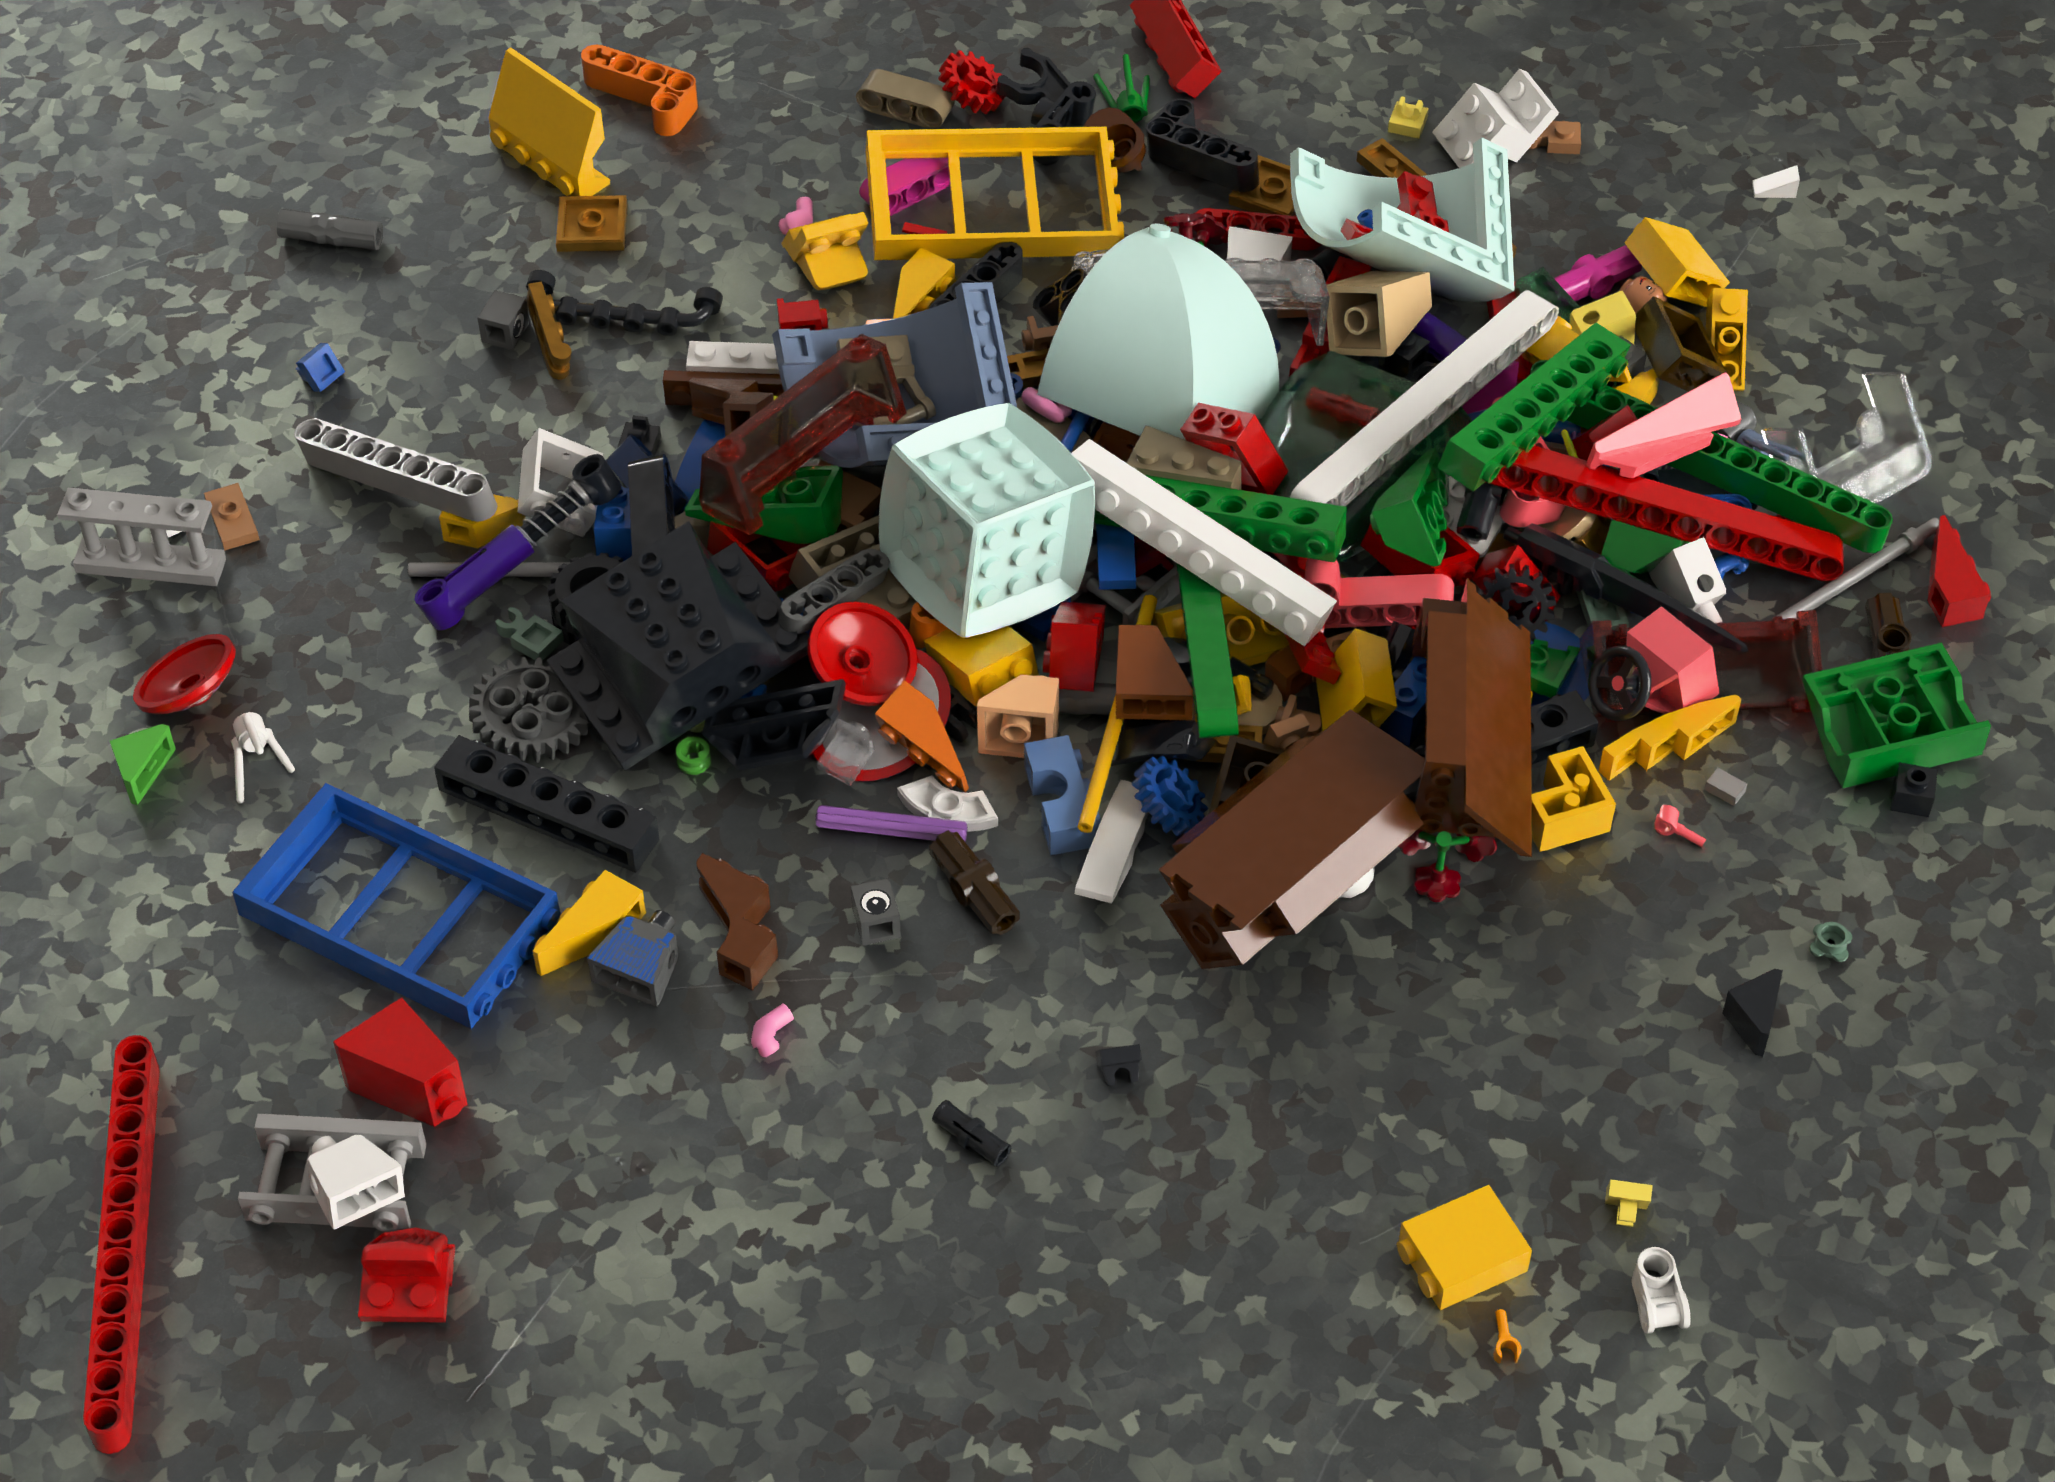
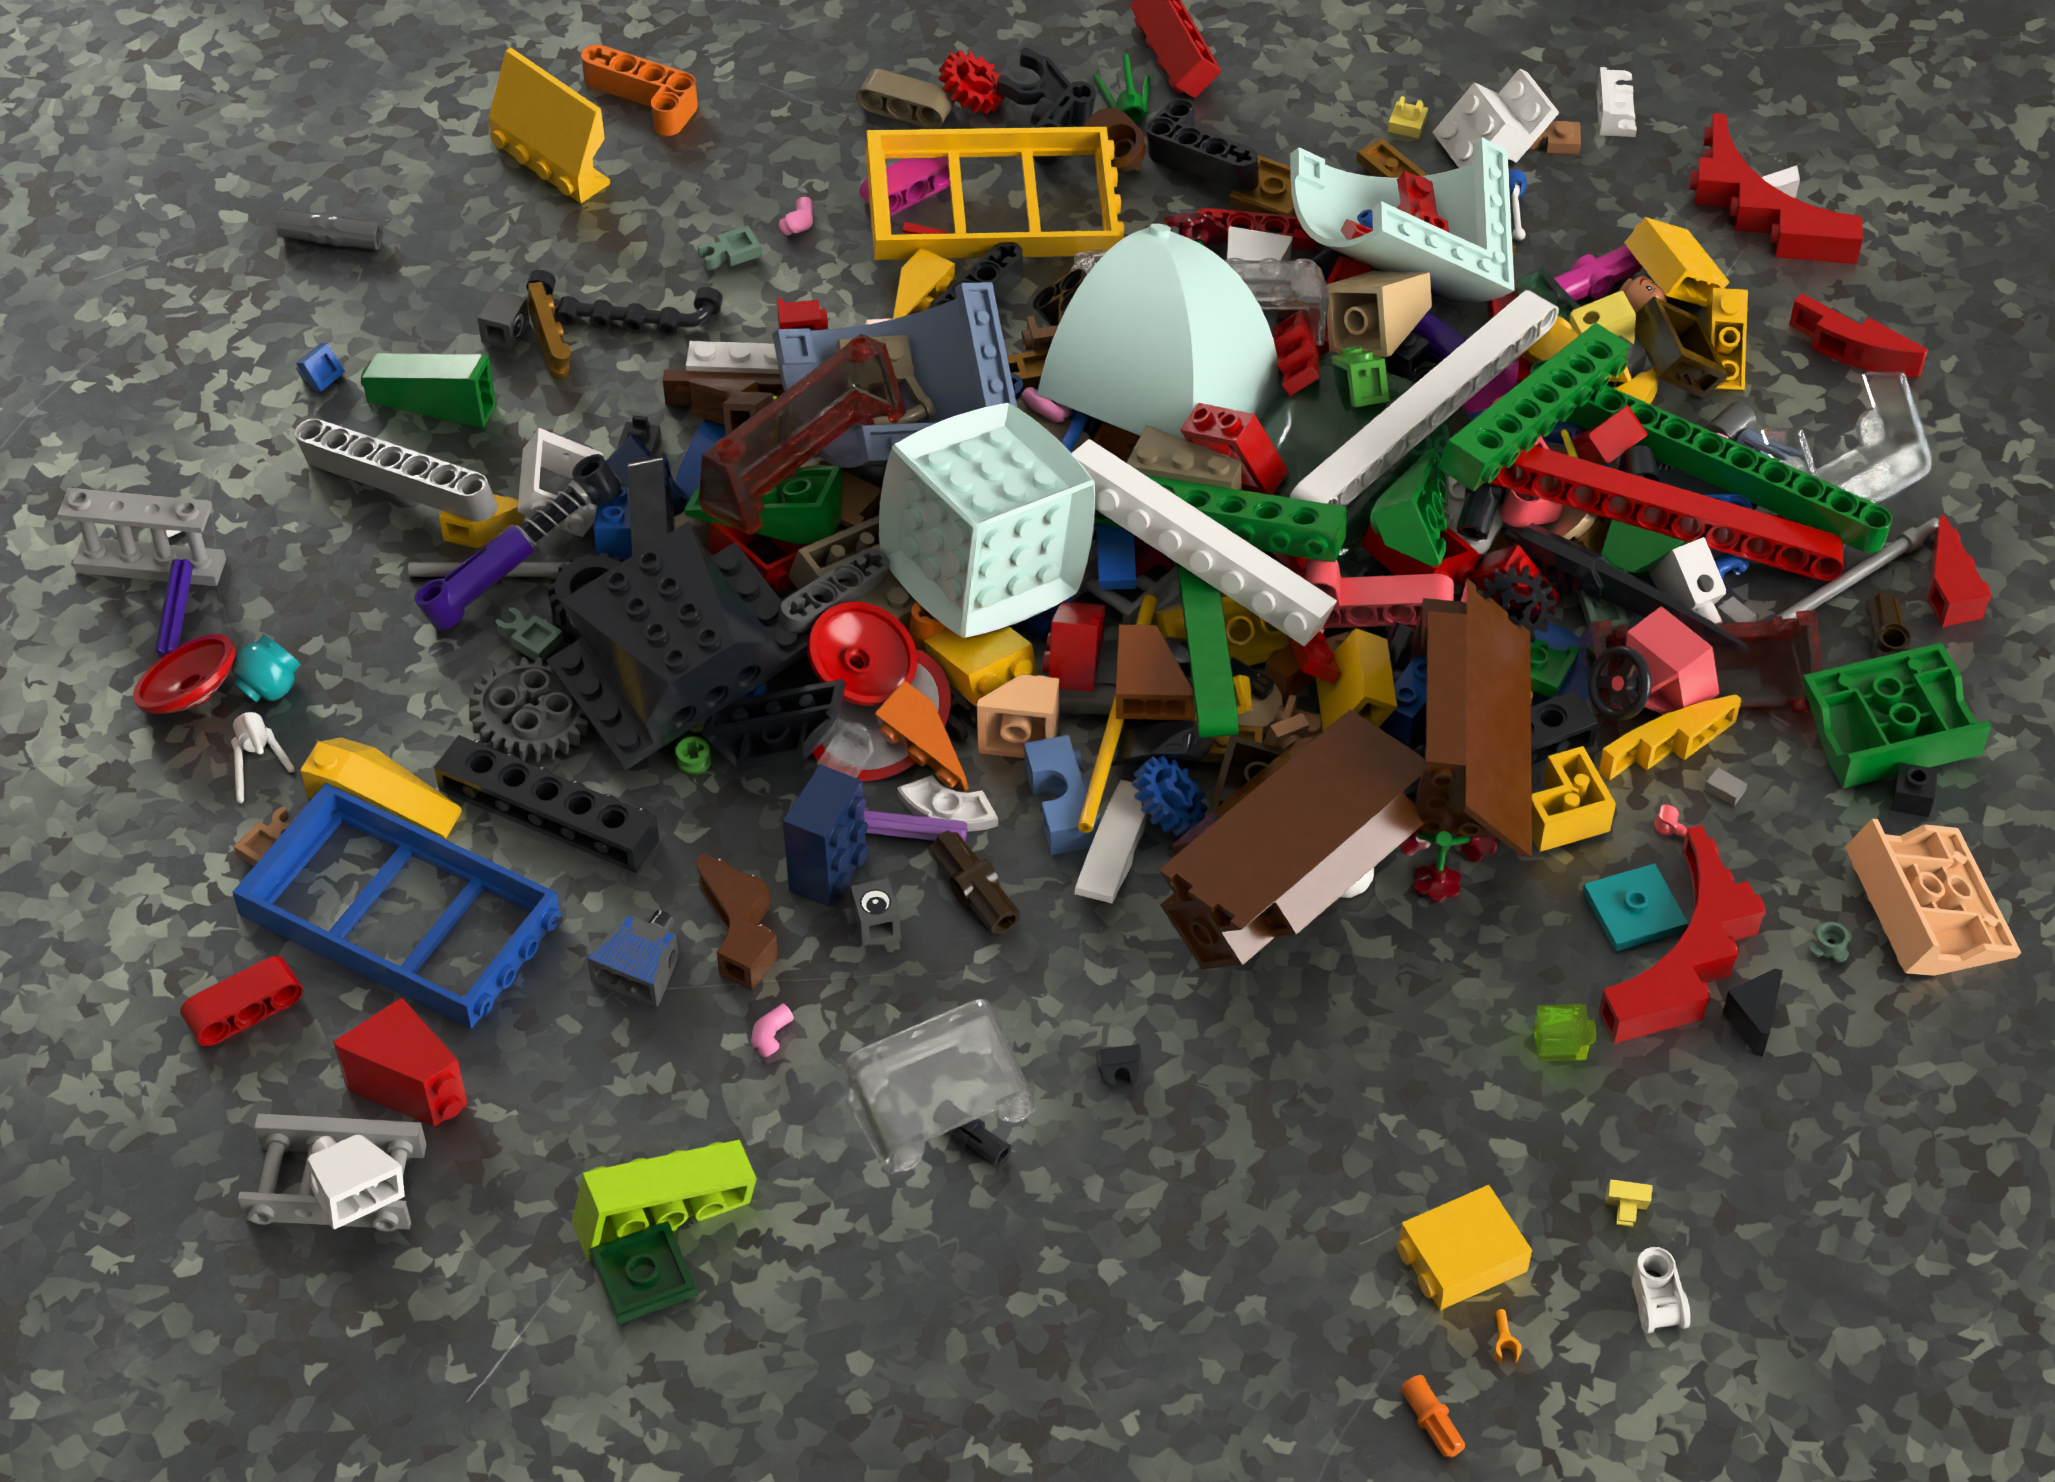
(124, 1254): red beam -> none
(142, 758): bright green slope -> none
(174, 606): none -> dark purple axle
(232, 516): medium nougat plate -> none
(241, 1001): none -> red beam
(261, 837): none -> medium nougat plate
(264, 670): none -> teal piece
(380, 782): none -> yellow wedge
(406, 1277): red piece -> none
(433, 385): none -> green slope
(588, 922): yellow slope -> none
(591, 223): pearl gold tile -> none
(643, 1272): none -> dark green plate
(659, 1190): none -> lime wedge
(734, 246): none -> sand green plate
(825, 836): none -> dark blue brick
(829, 250): yellow piece -> none
(934, 1082): none -> clear windscreen
(1296, 352): none -> red slope
(1340, 407): clear red pin -> none
(1365, 375): none -> bright green bracket
(1432, 1416): none -> orange axle
(1517, 191): none -> hinge
(1563, 1032): none -> clear neon green brick
(1615, 104): none -> white hinge
(1635, 907): none -> teal plate
(1670, 430): wedge -> none
(1676, 987): none -> red arch
(1734, 611): none -> light grey piece
(1759, 207): none -> red arch
(1859, 345): none -> red slope
(1930, 899): none -> light nougat piece

